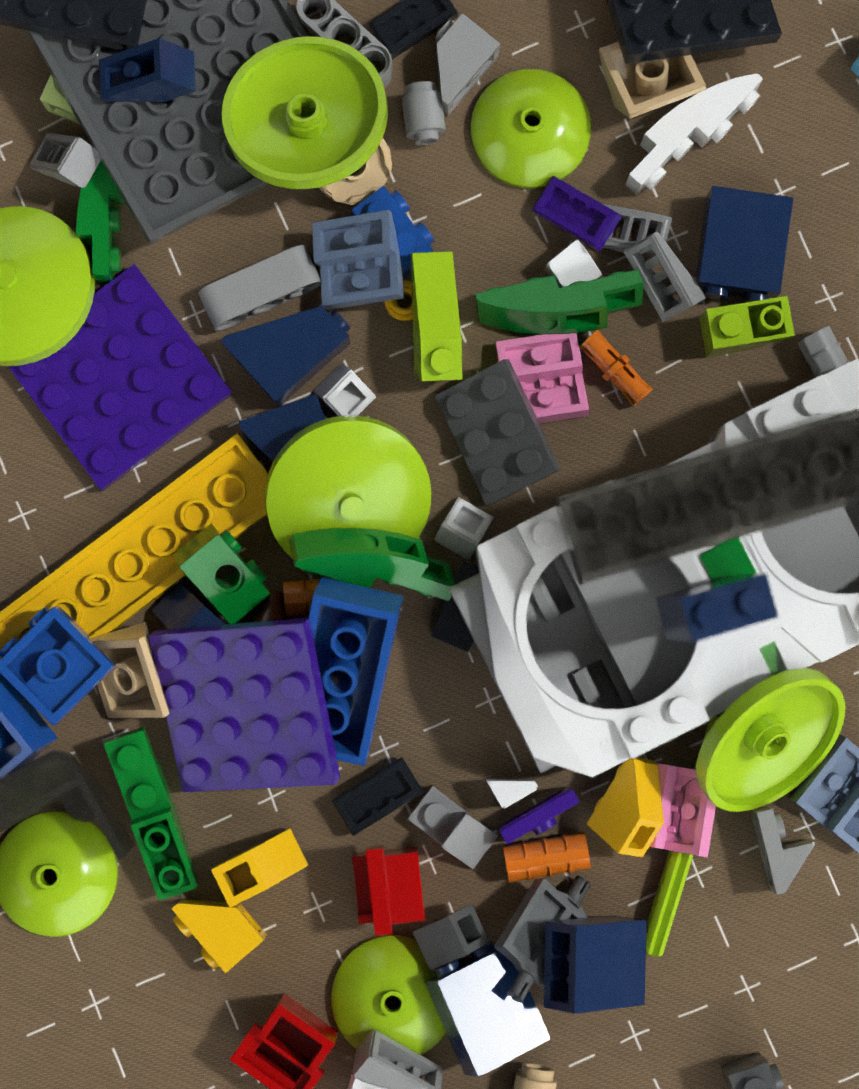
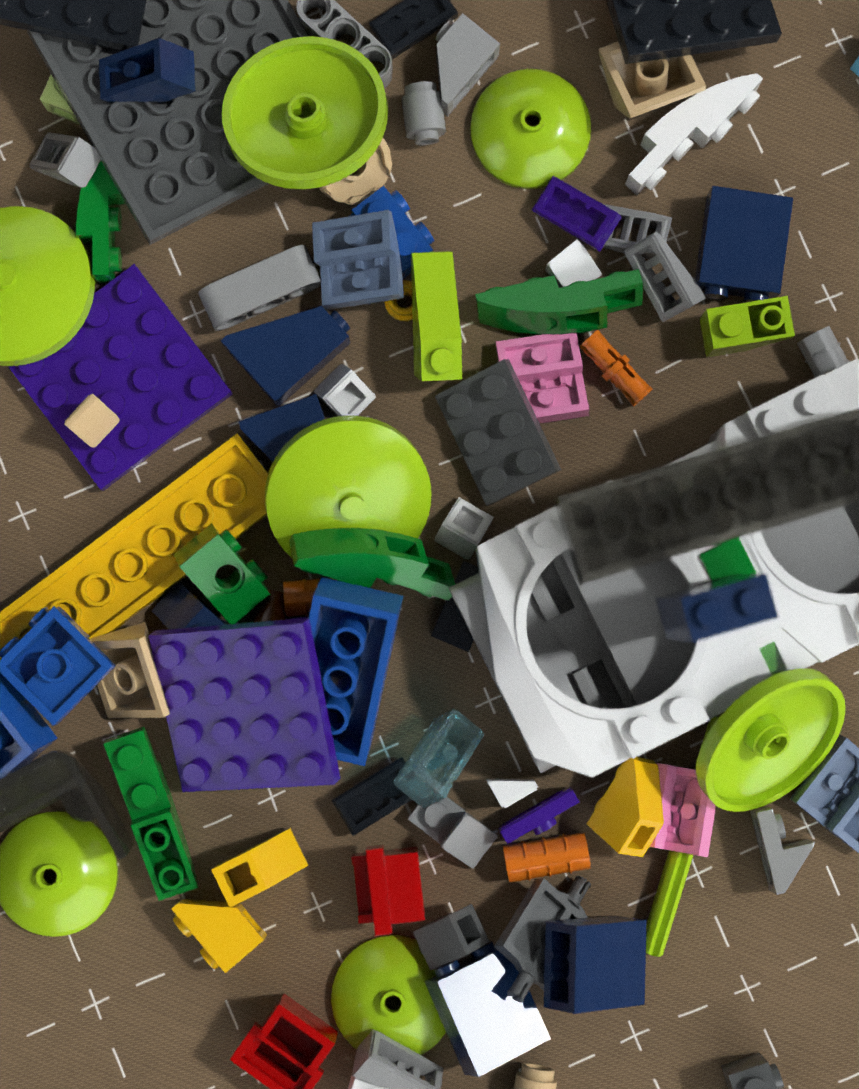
(92, 421): none -> tan slope
(439, 758): none -> clear light blue brick

